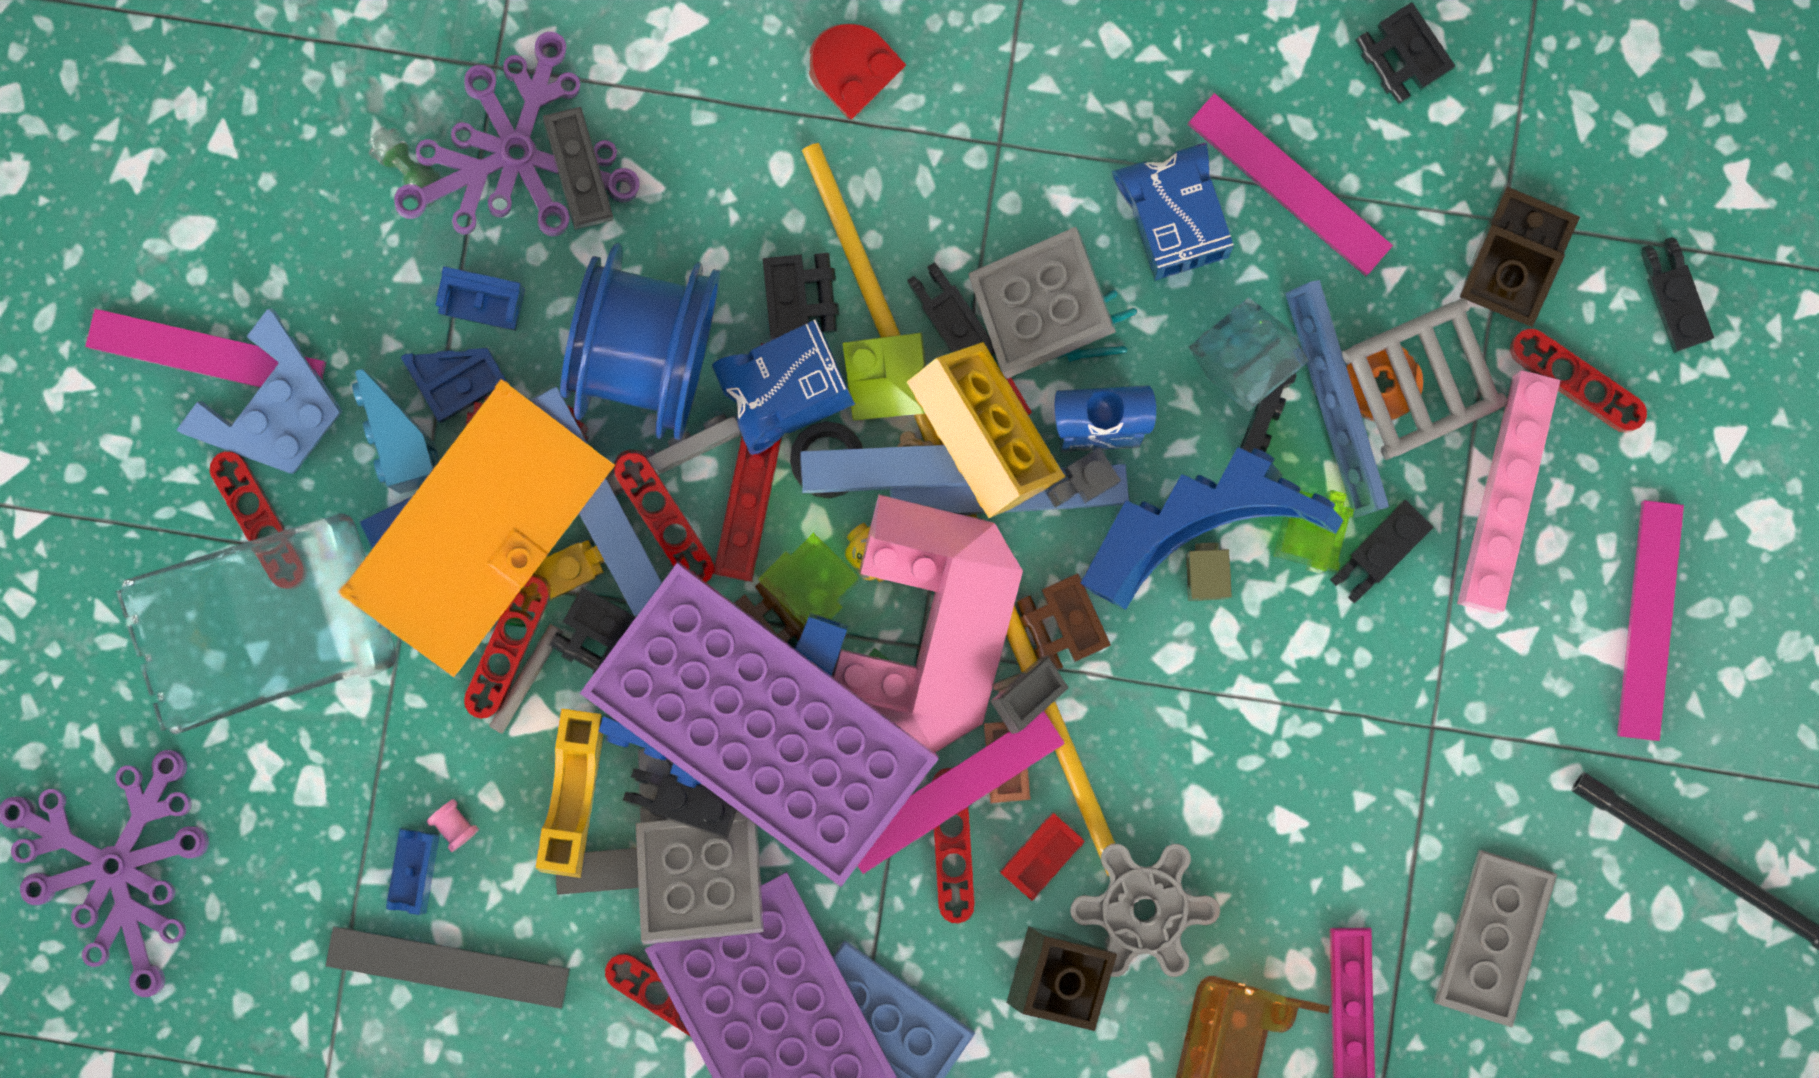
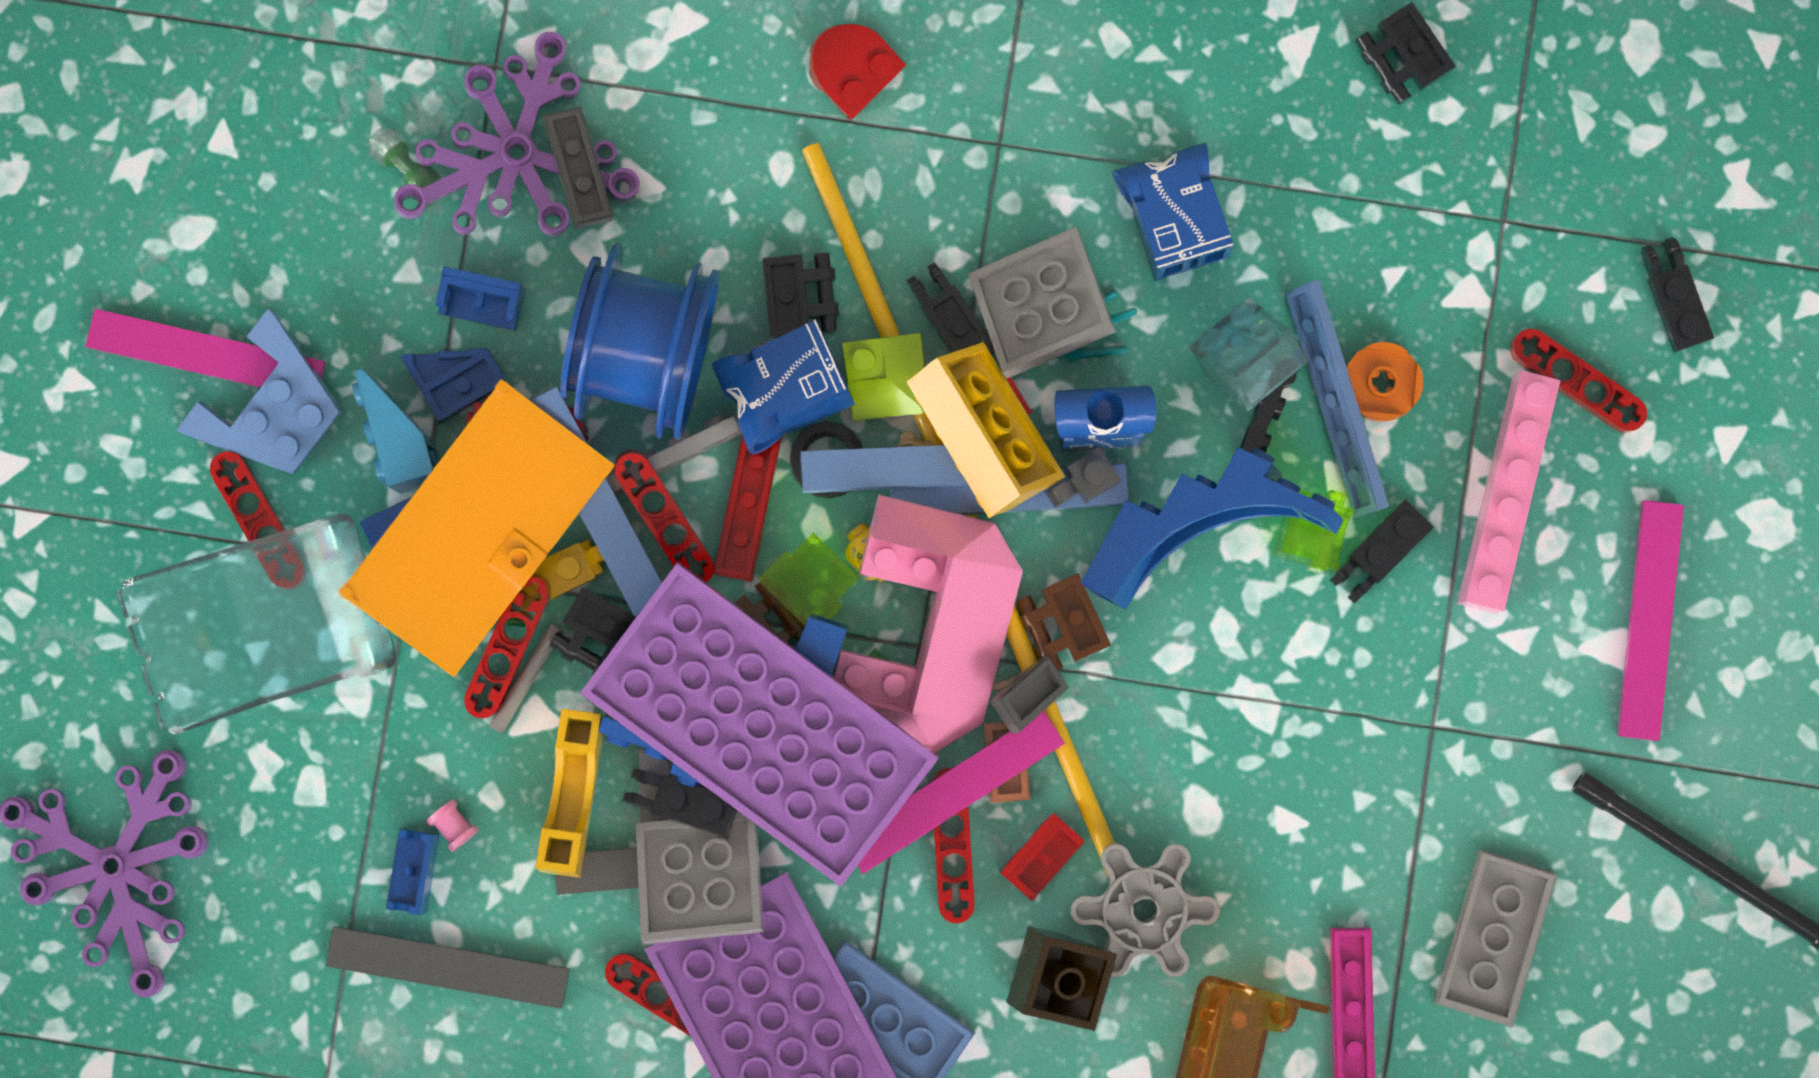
(1208, 573): olive brick -> none
(1290, 184): dark pink tile -> none
(1390, 341): light grey bar -> none
(1518, 256): dark brown slope -> none

